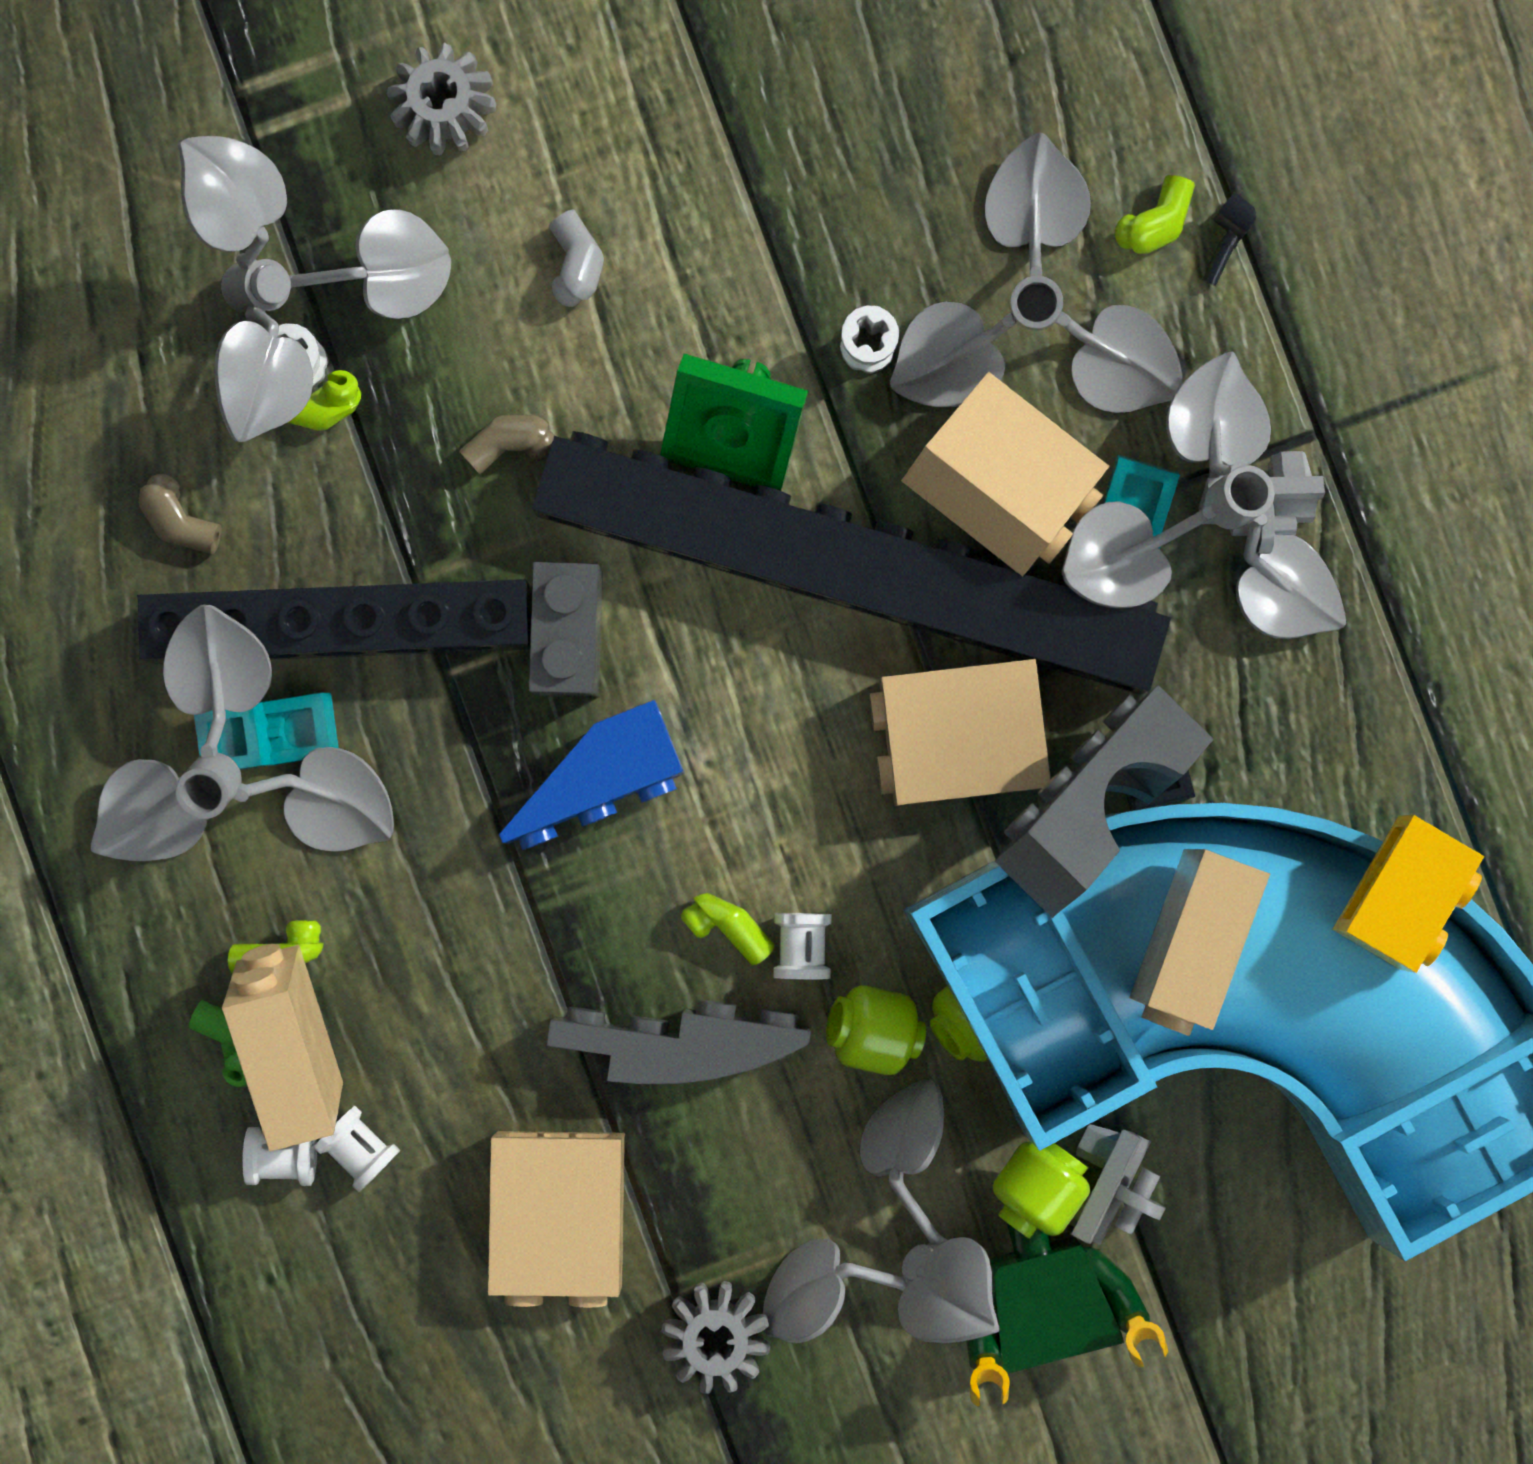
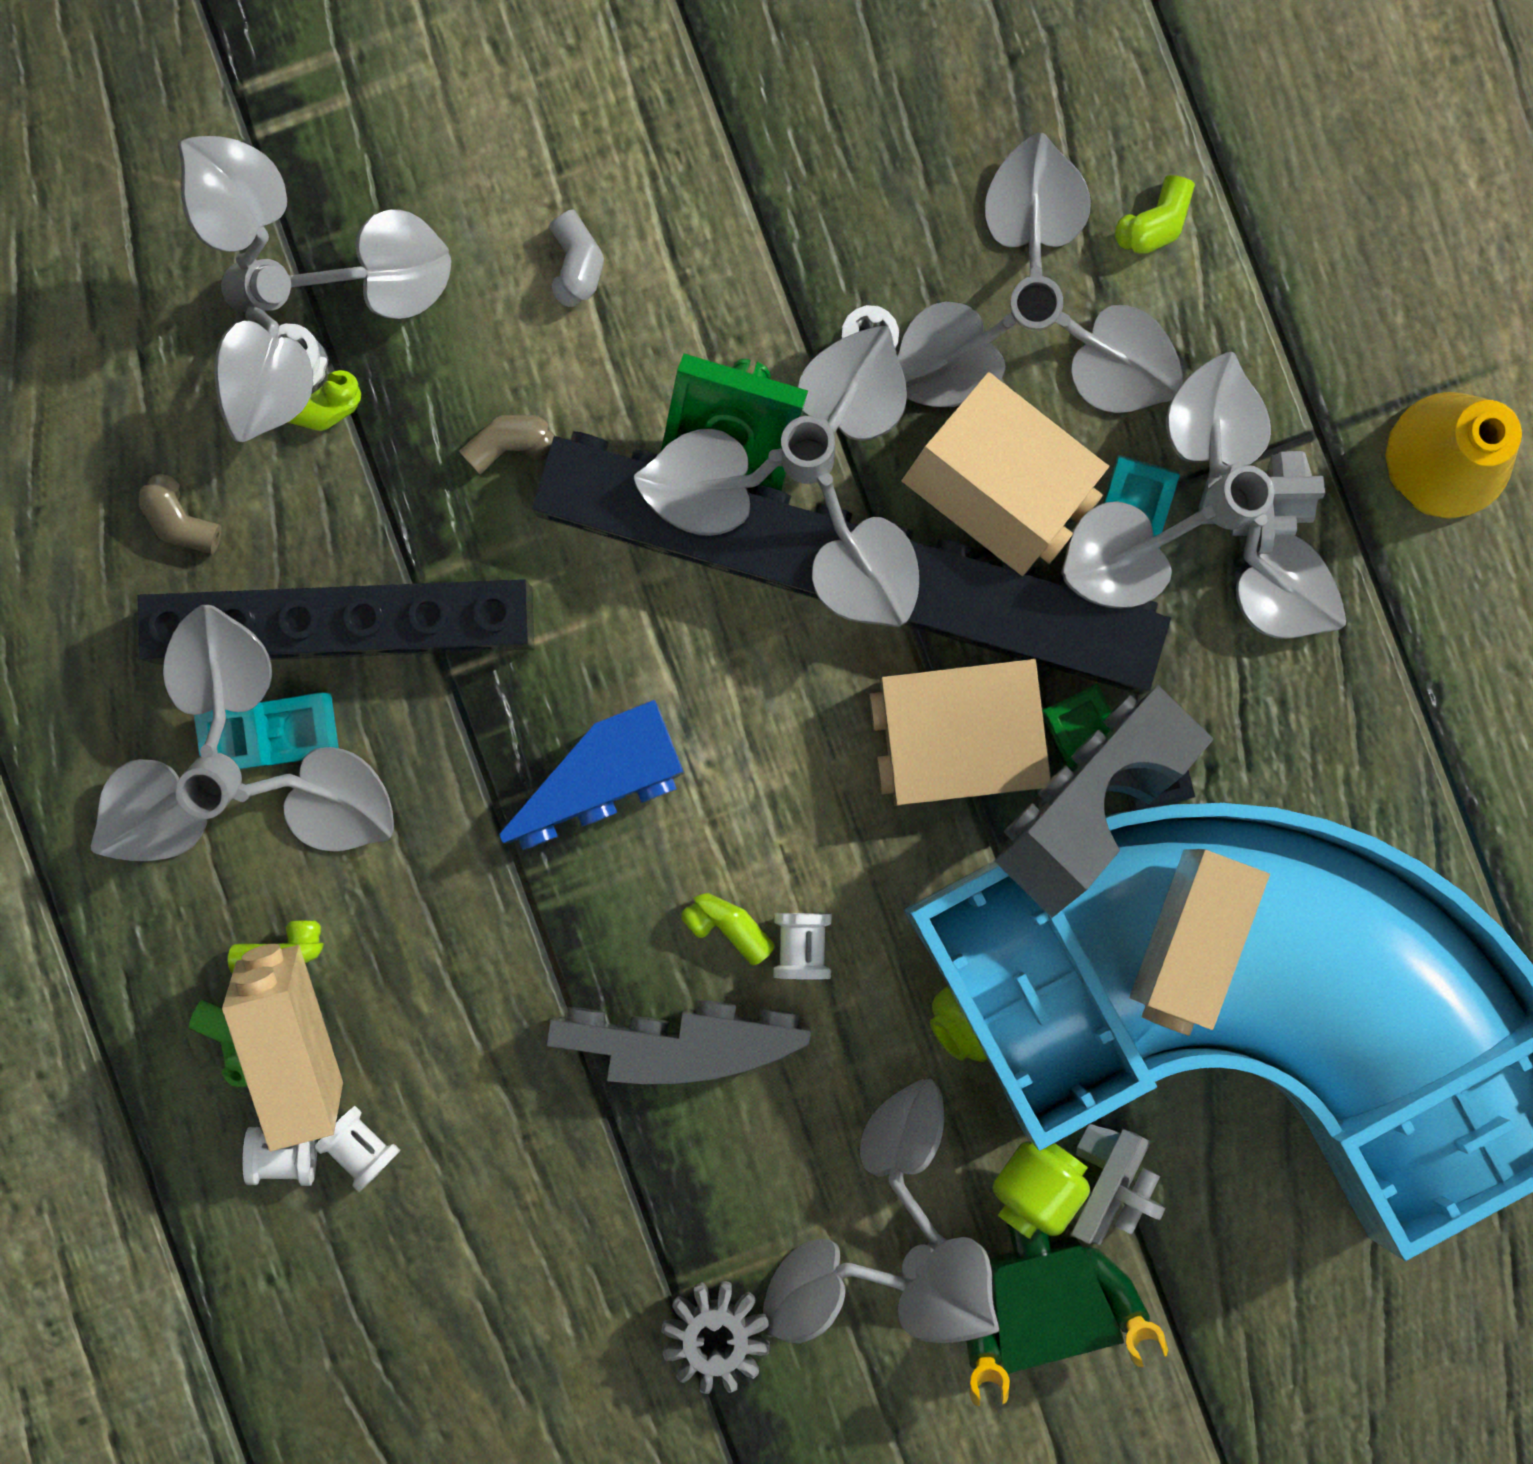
(425, 85): light grey gear -> none
(556, 1217): tan brick -> none
(566, 629): dark grey brick -> none
(851, 387): none -> light grey plant
(875, 1030): lime head -> none
(1076, 720): none -> green tile
(1236, 218): black hand -> none
(1410, 894): yellow brick -> none
(1453, 453): none -> yellow cone

